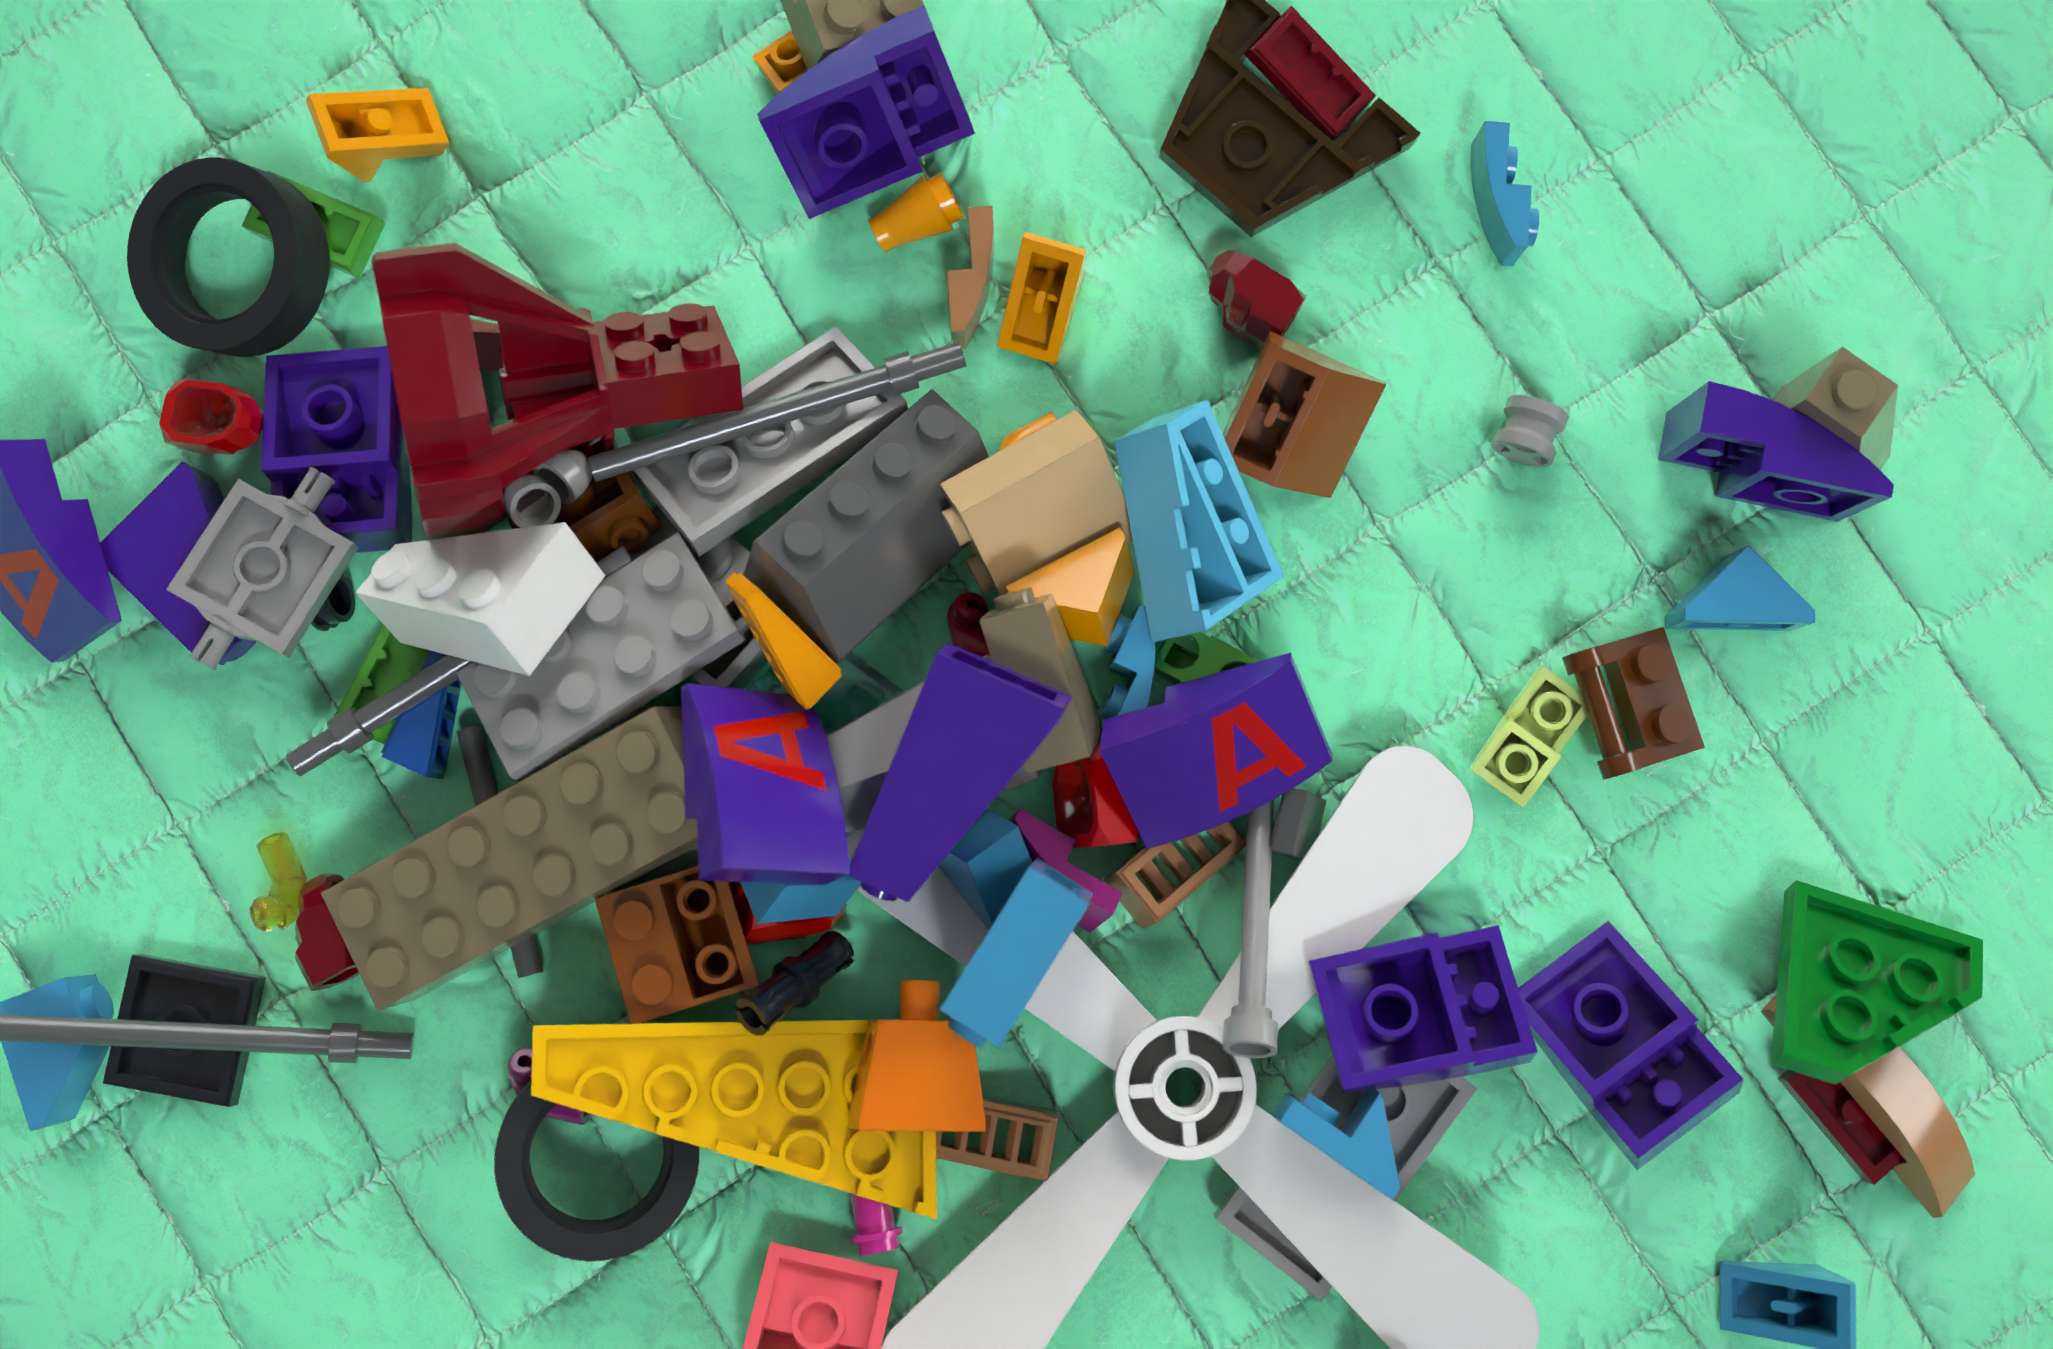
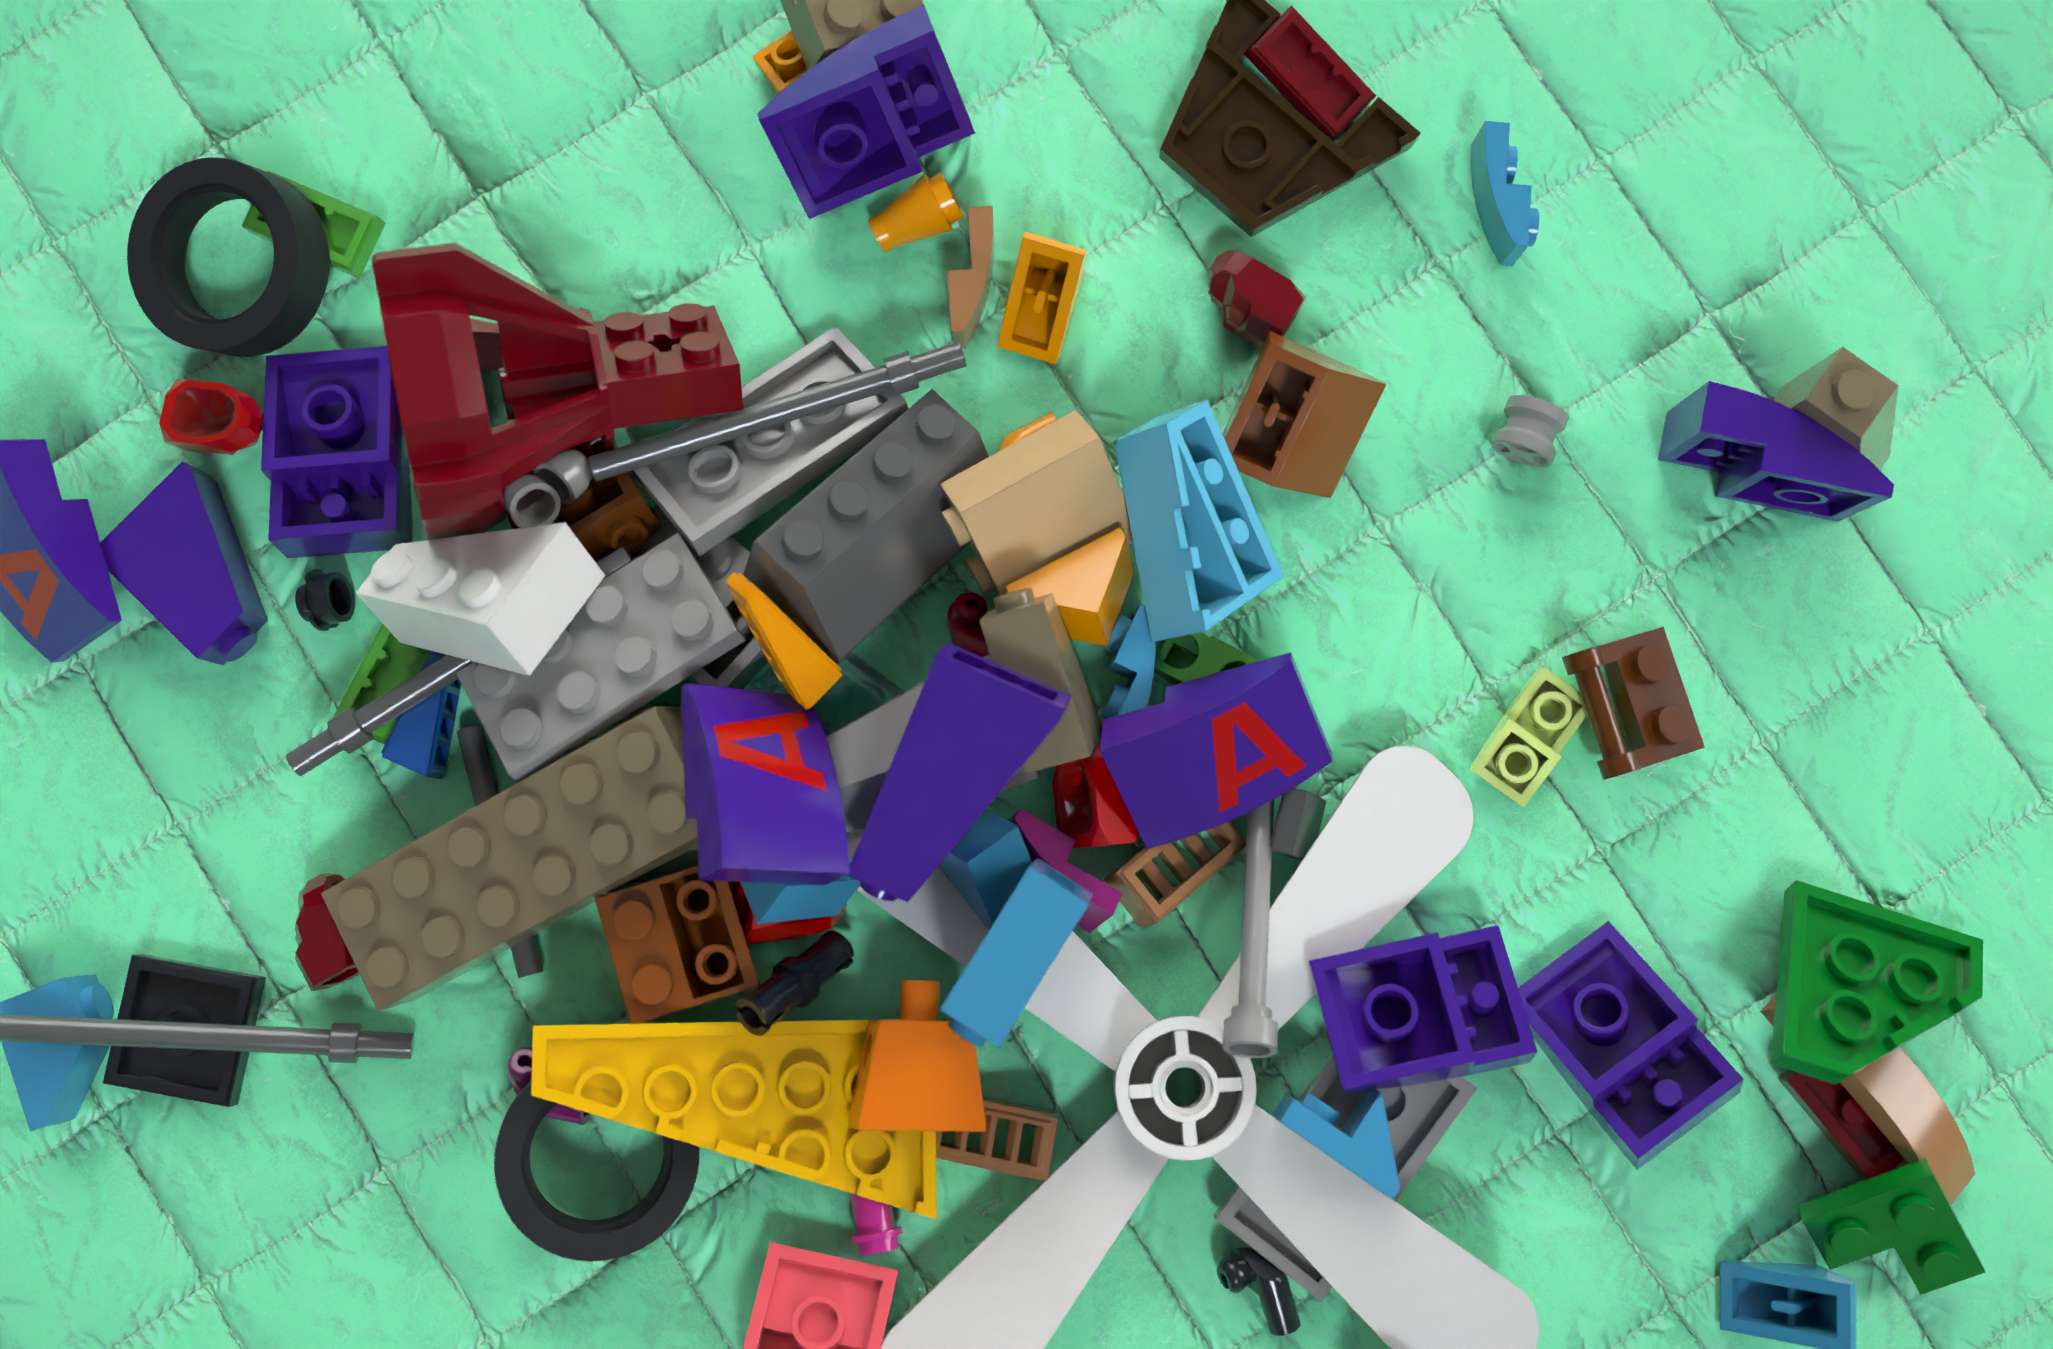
(262, 568): light grey plate -> none
(287, 879): clear yellow arm -> none
(375, 126): light orange slope -> none
(1271, 1284): none -> black arm
(1741, 595): dark azure slope -> none
(1895, 1211): none -> green plate

